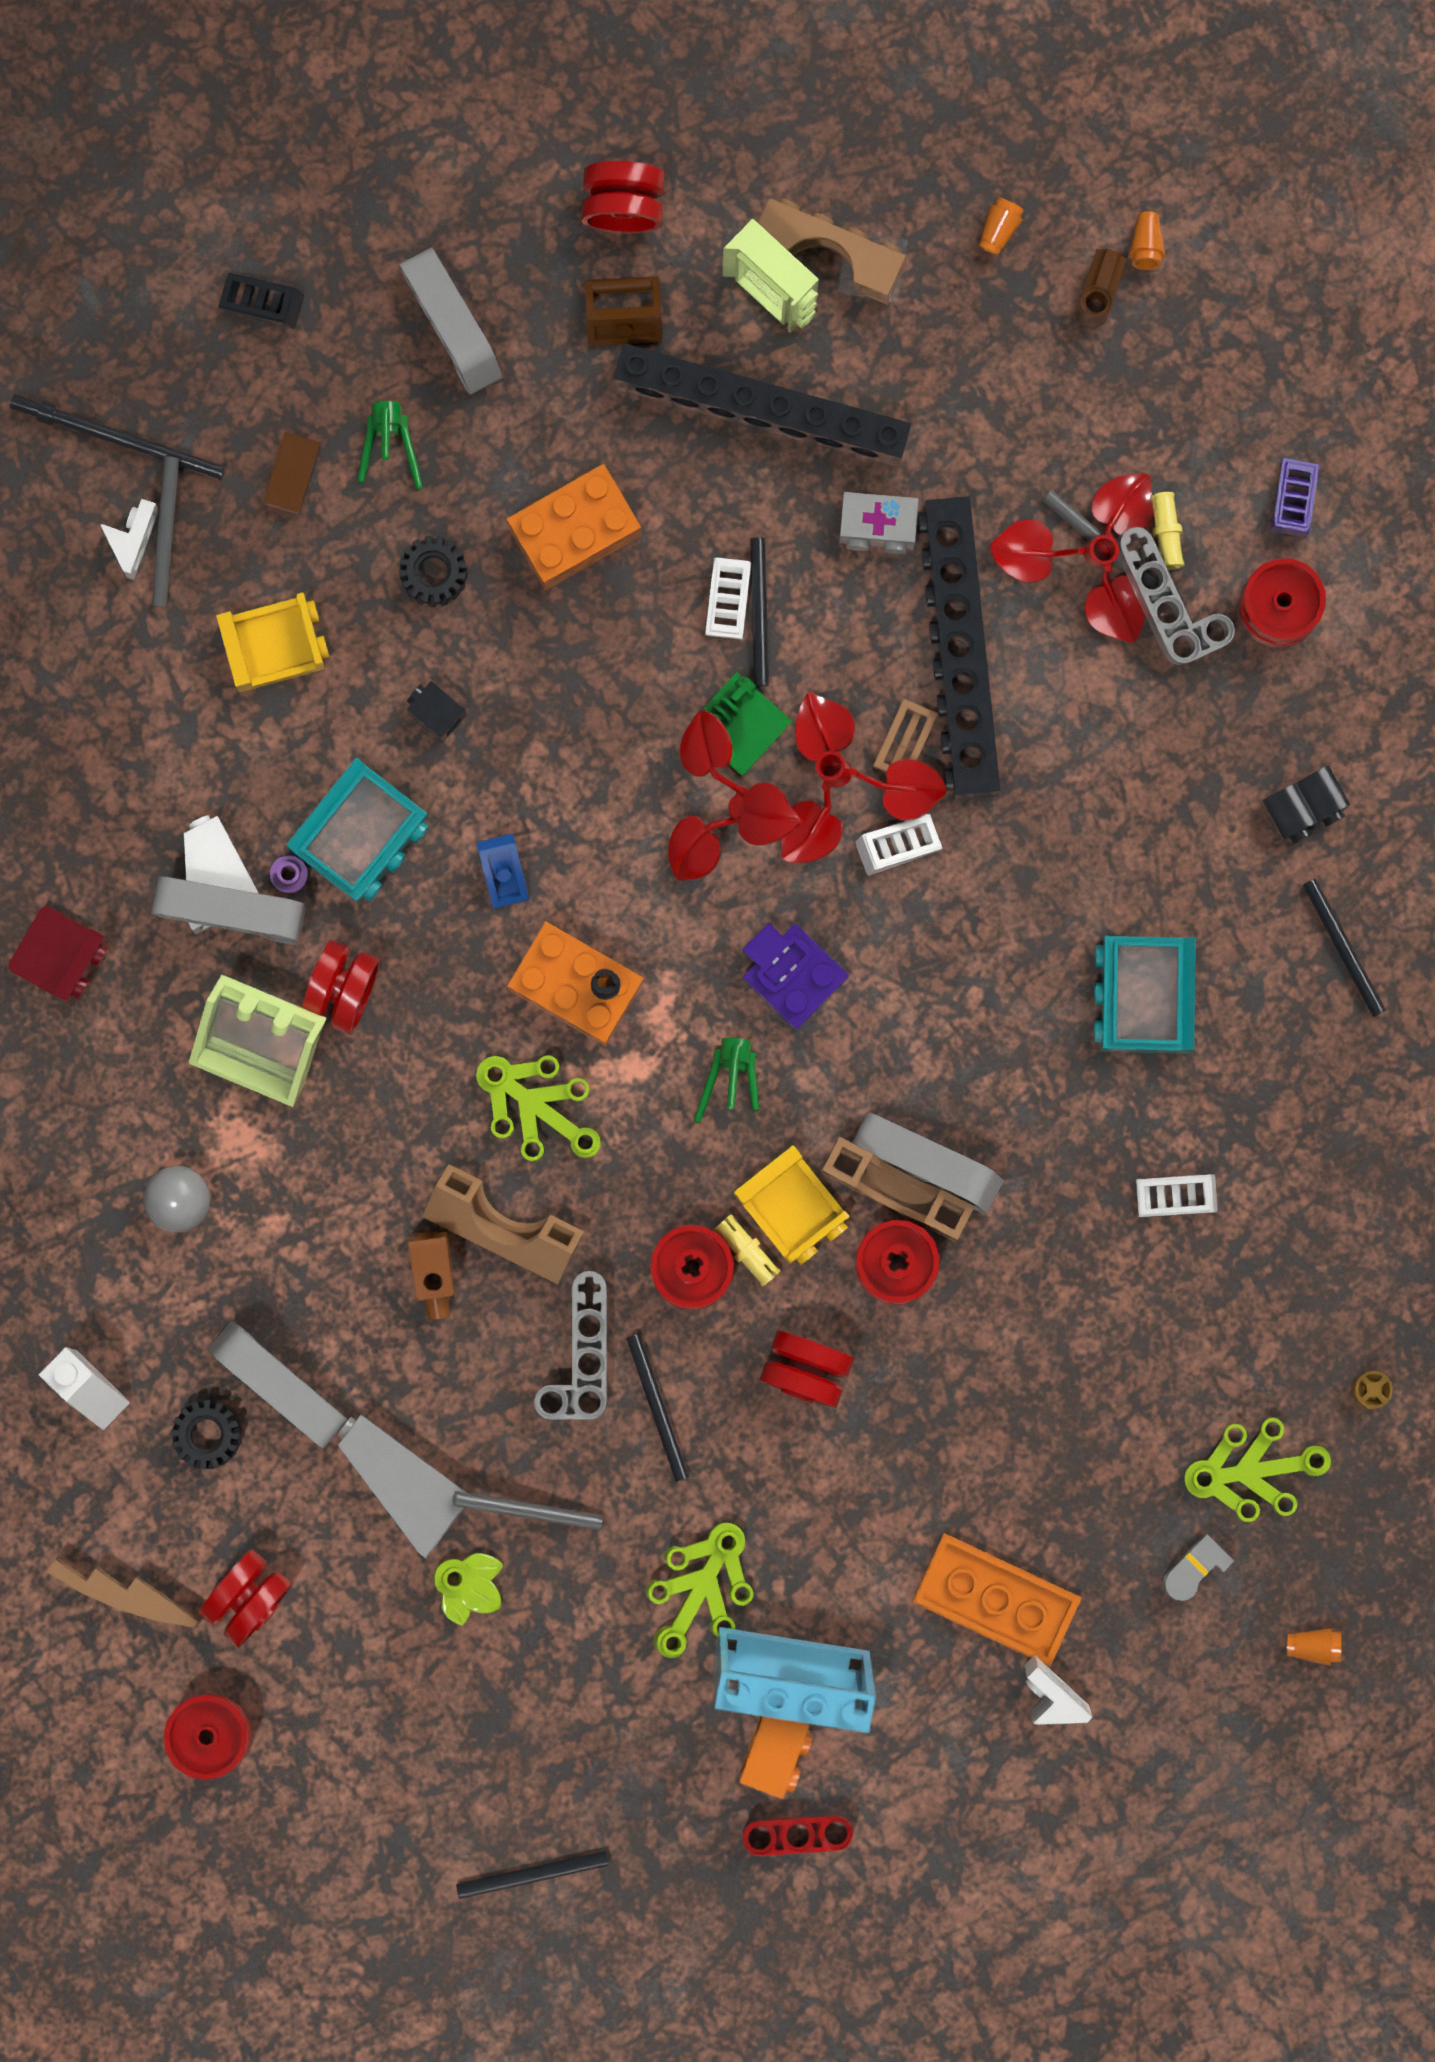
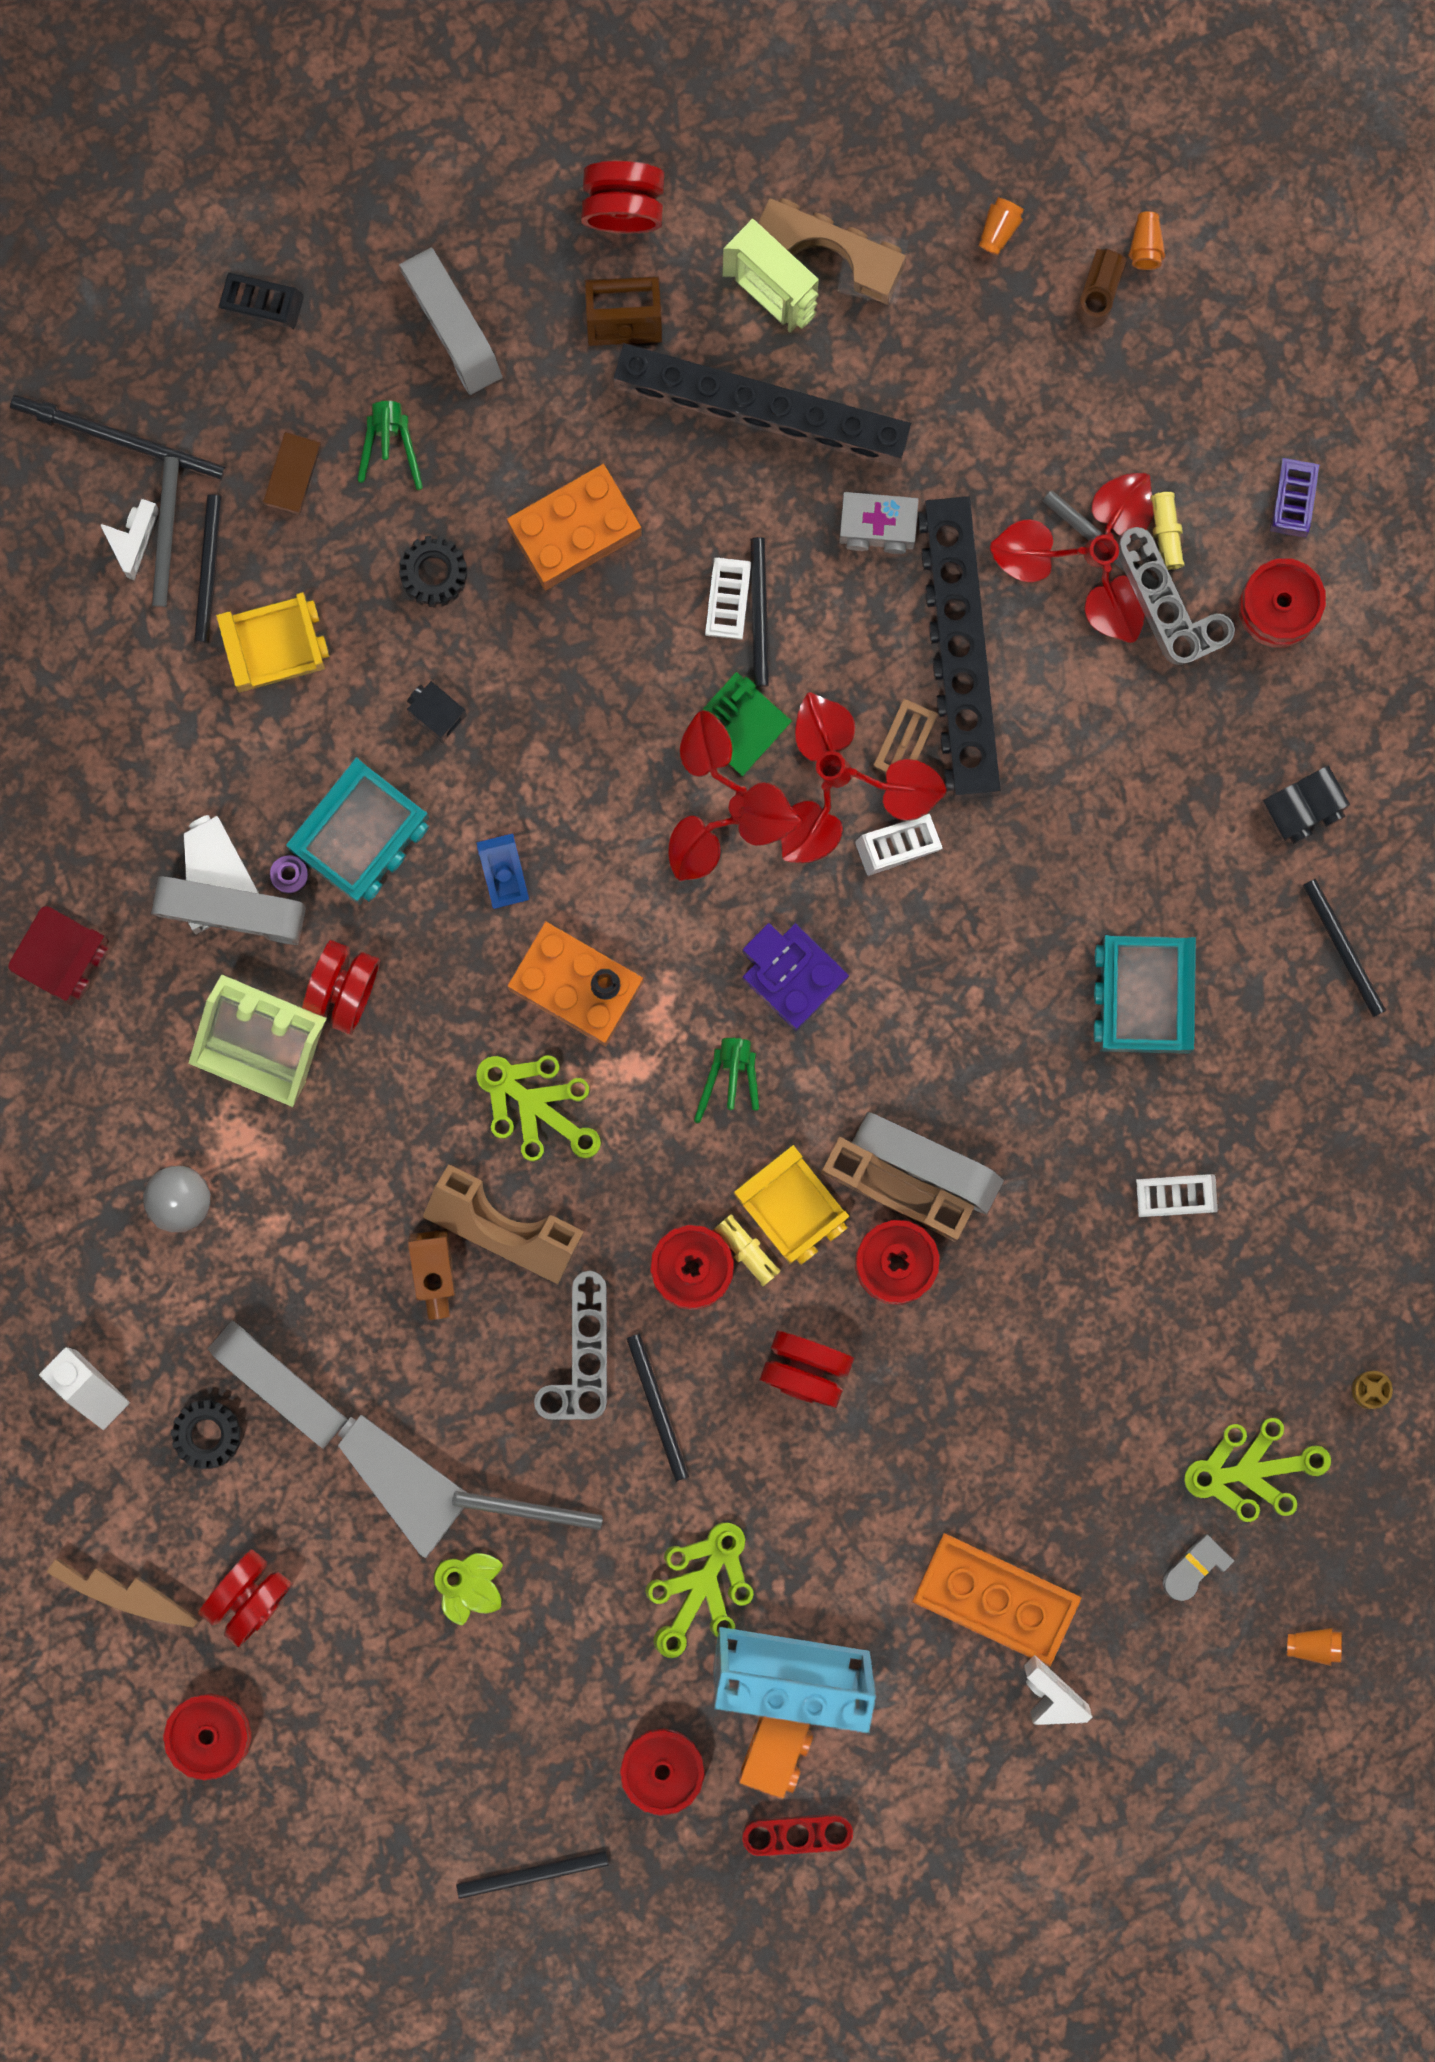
(207, 570): none -> black bar
(679, 1787): none -> red wheel

